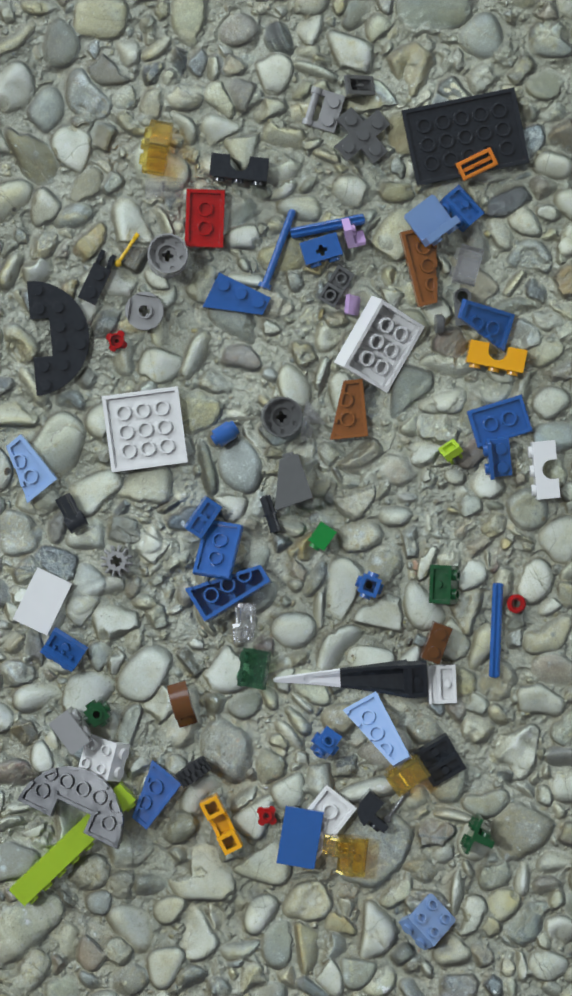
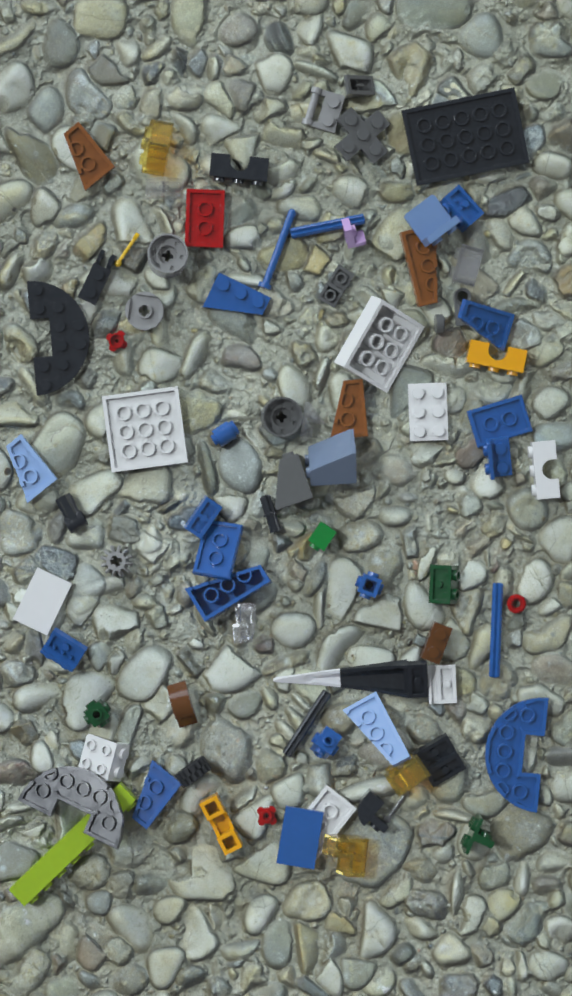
(70, 731): light grey brick -> none
(87, 155): none -> dark orange wing
(253, 668): clear green bracket -> none
(306, 724): none -> black axle
(312, 246): blue brick -> none
(332, 460): none -> sand blue slope
(352, 305): lavender slope -> none
(427, 922): medium blue bracket -> none
(428, 411): none -> white plate
(451, 450): lime tile -> none
(462, 171): orange tile -> none
(506, 751): none -> blue plate

